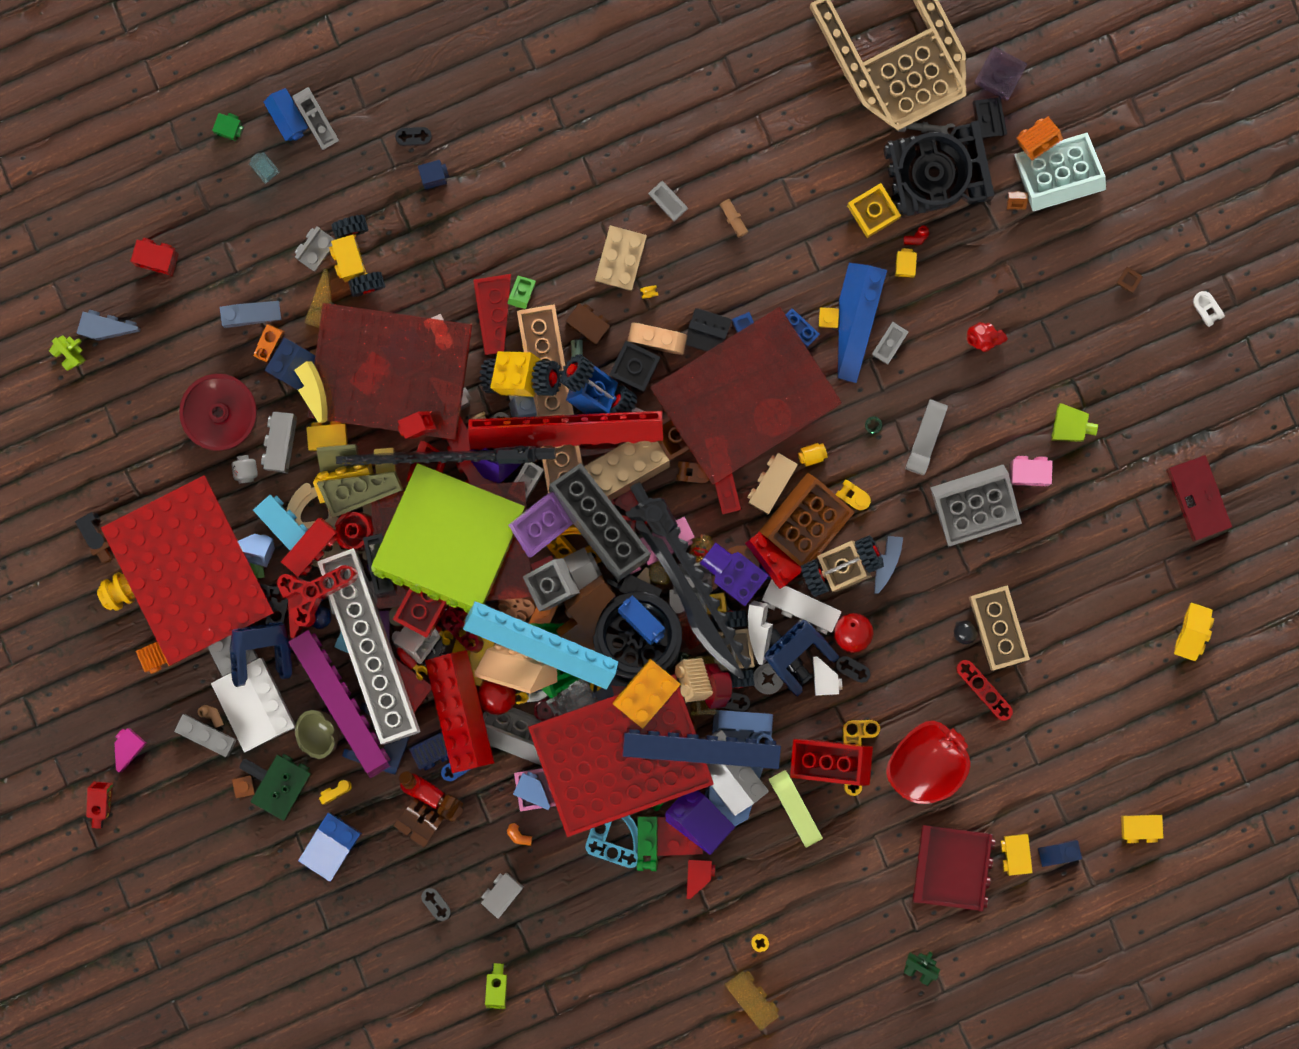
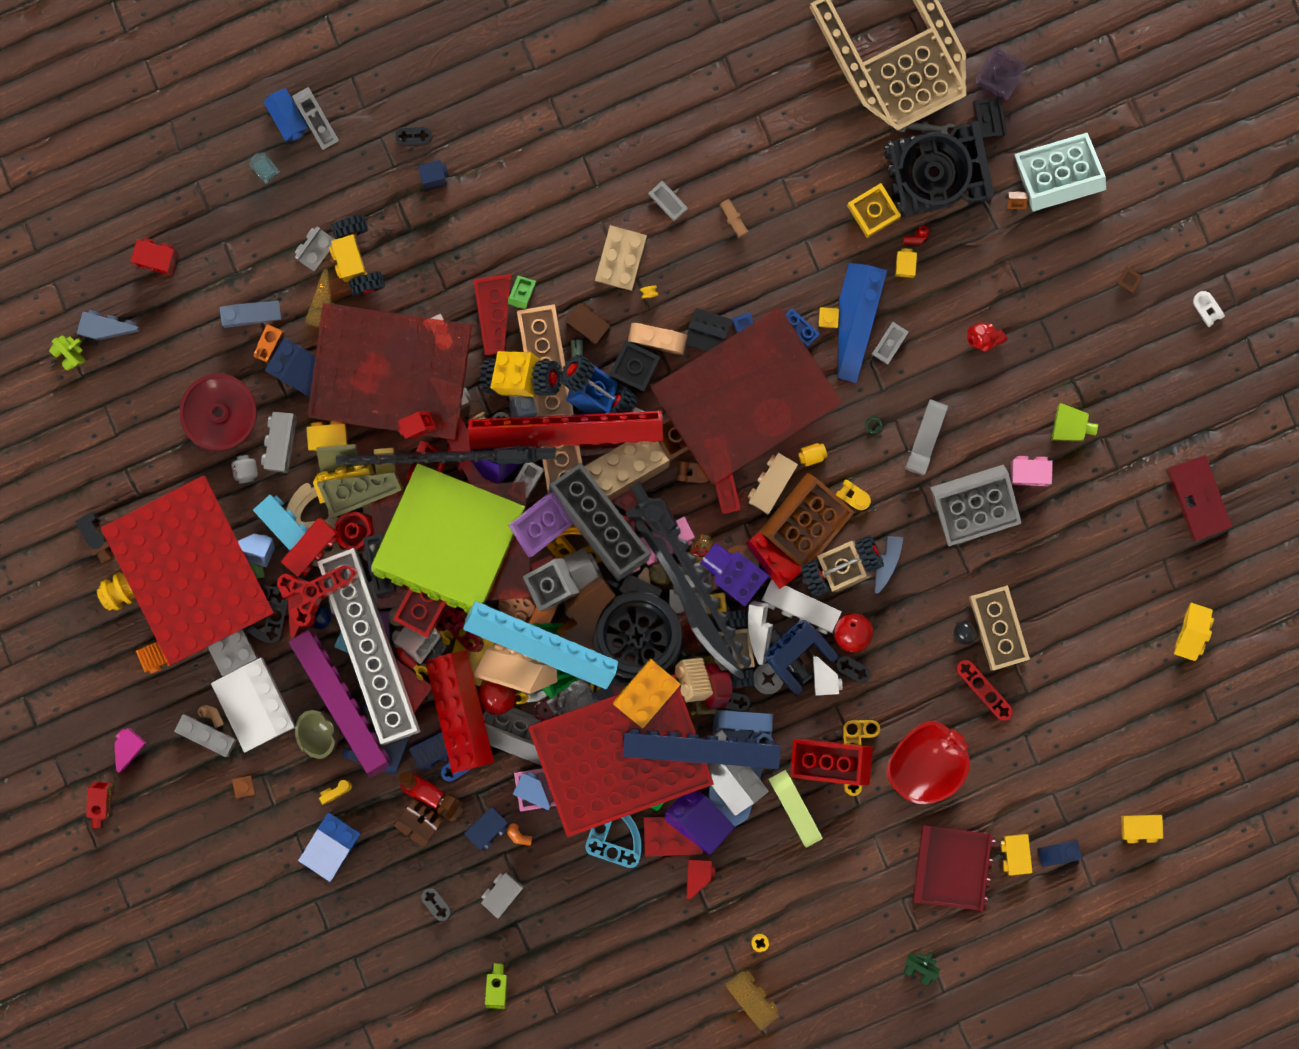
(228, 126): green brick -> none
(256, 637): dark blue connector -> none
(279, 784): dark green piece -> none
(313, 390): light yellow slope -> none
(486, 828): none -> dark blue brick
(642, 620): blue brick -> none
(647, 843): green plate -> none
(1039, 138): orange brick -> none

